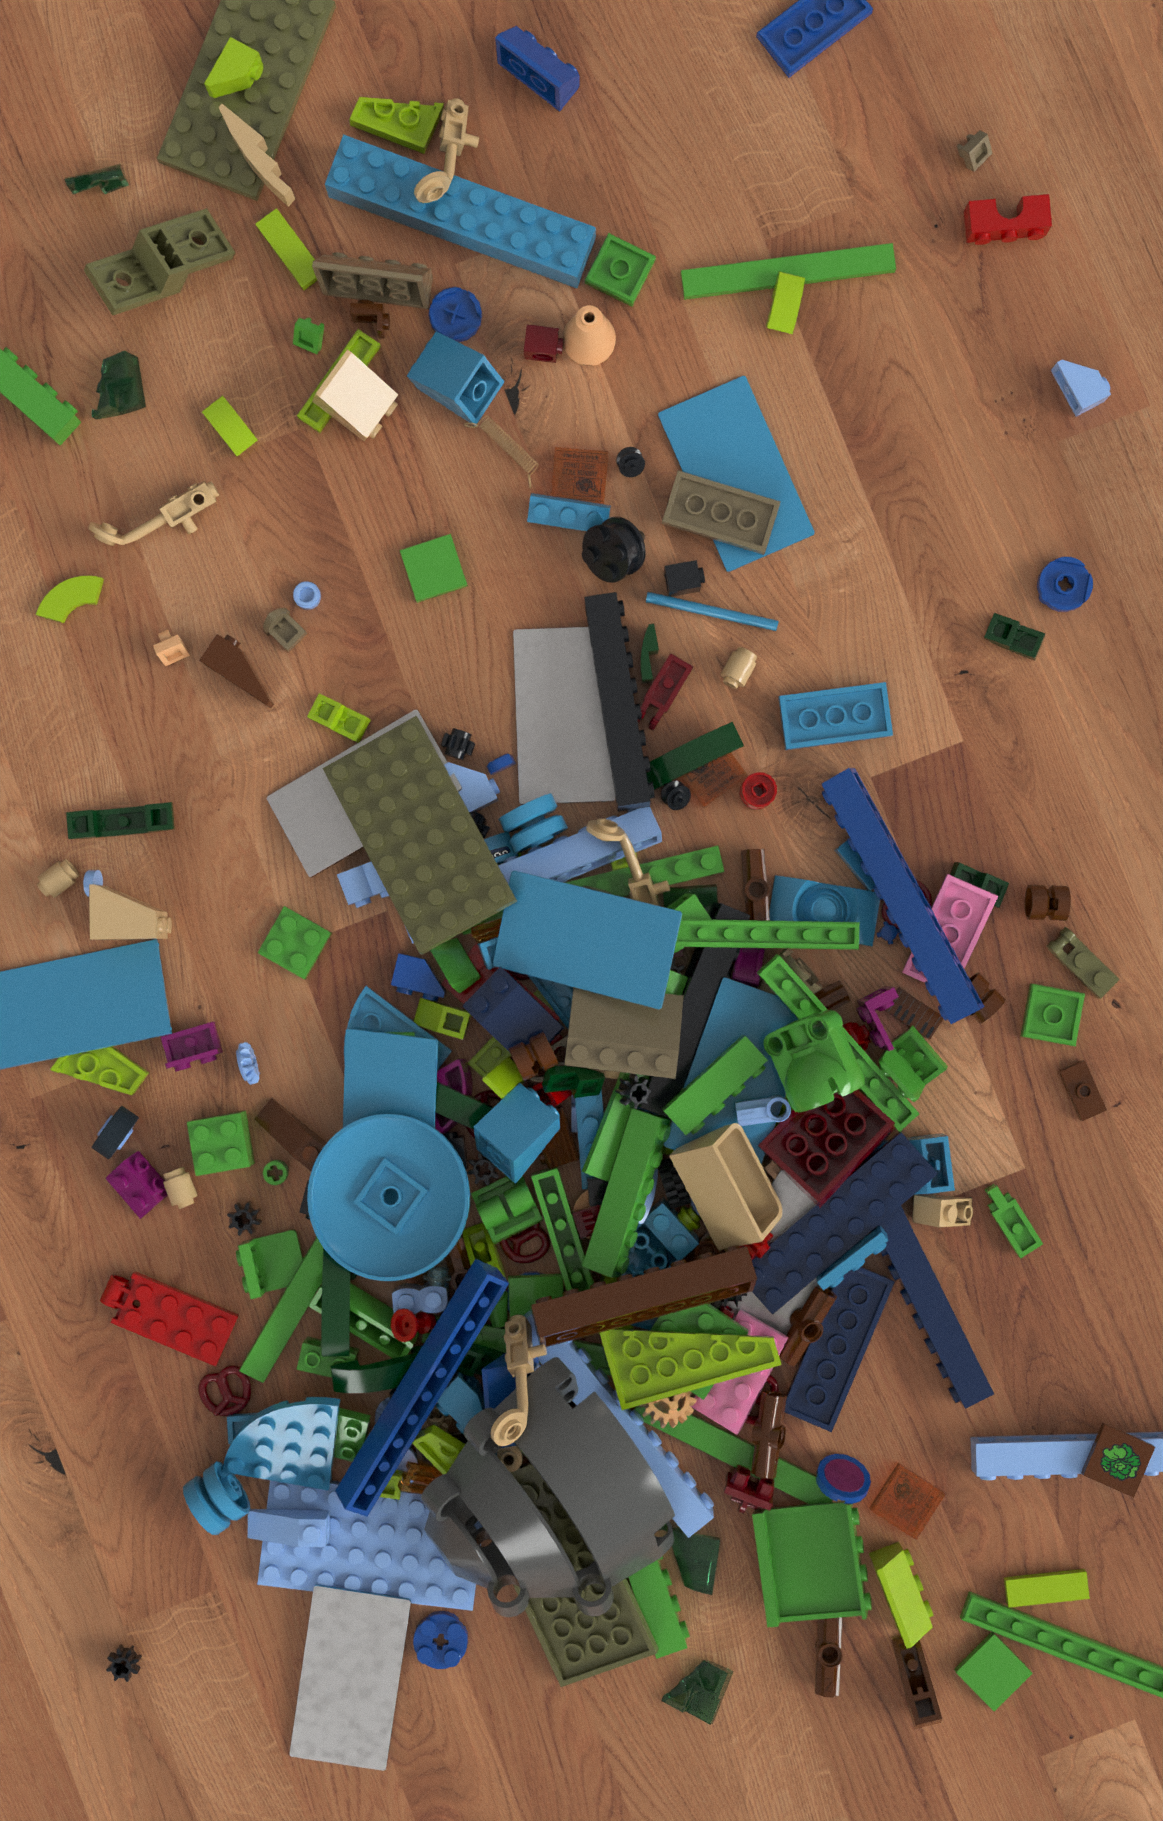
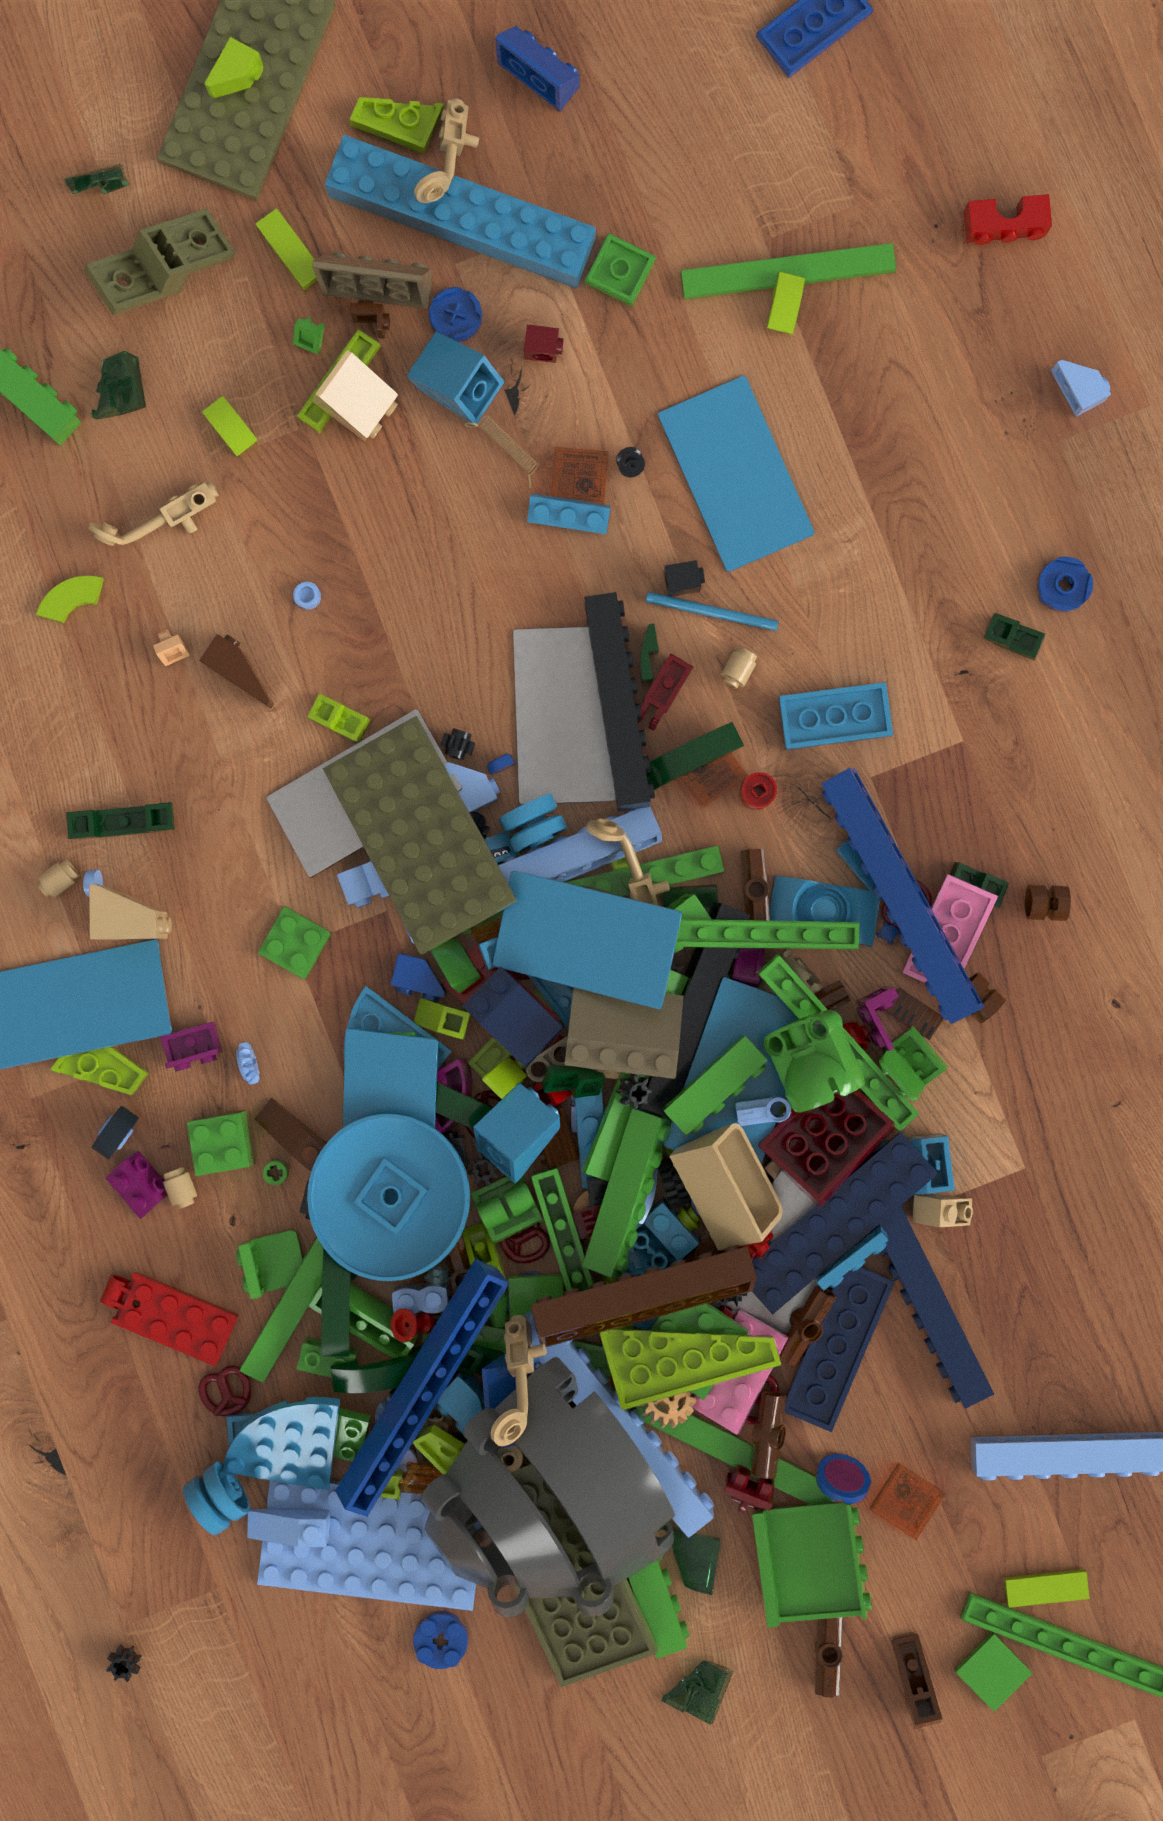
(237, 1222): black gear -> none
(253, 149): tan slope -> none
(283, 628): dark tan tile -> none
(350, 1677): flat silver piece -> none
(433, 568): bright green tile -> none
(533, 1056): reddish brown wheel -> none
(589, 337): light nougat cone -> none
(613, 549): black wheel -> none
(675, 795): black wheel -> none
(721, 512): dark tan plate -> none
(902, 1592): lime slope -> none
(976, 150): dark tan tile -> none
(1012, 1222): bright green hinge -> none
(1052, 1014): bright green tile -> none
(1082, 1090): reddish brown plate -> none
(1083, 963): olive plate -> none
(1118, 1460): reddish brown tile -> none

